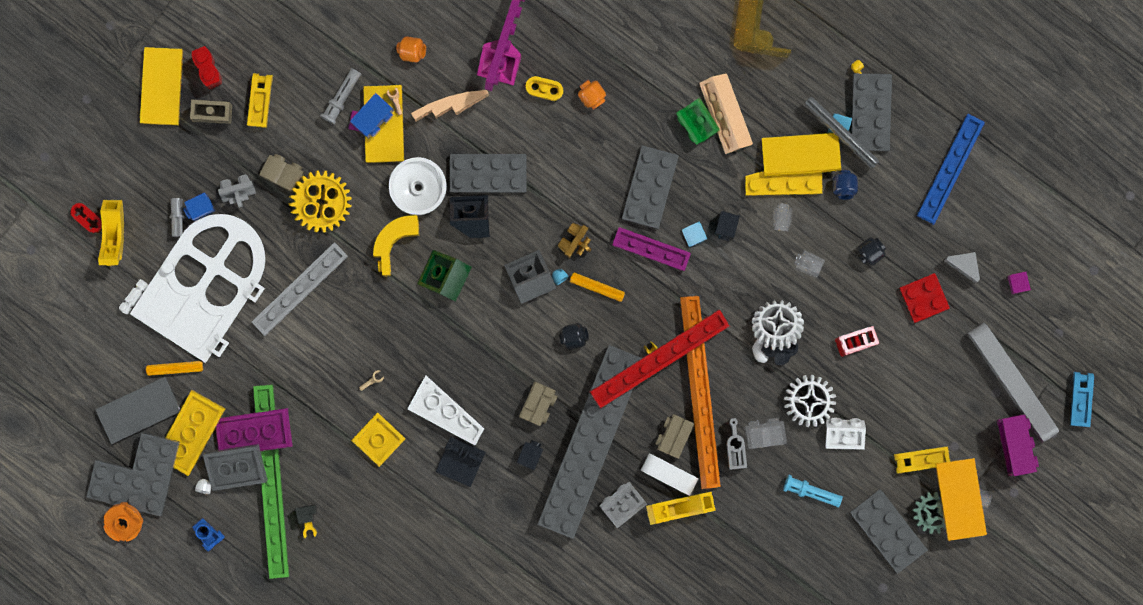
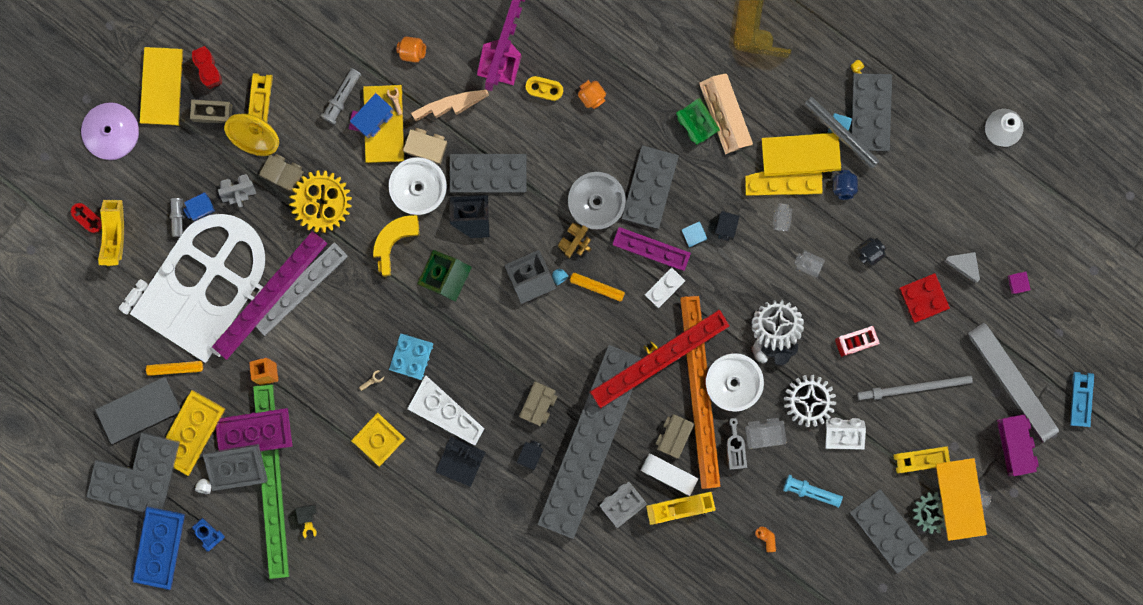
(119, 140): none -> lavender dish
(123, 532): orange plate -> none
(158, 548): none -> blue tile
(251, 134): none -> yellow dish
(263, 371): none -> orange brick
(269, 295): none -> magenta plate
(411, 356): none -> medium azure hinge
(425, 146): none -> tan brick
(574, 336): black head -> none
(596, 186): none -> light grey dish
(665, 287): none -> white plate
(749, 381): none -> white dish
(768, 537): none -> orange arm
(878, 393): none -> light grey bar
(950, 169): blue tile -> none
(1004, 127): none -> white cone

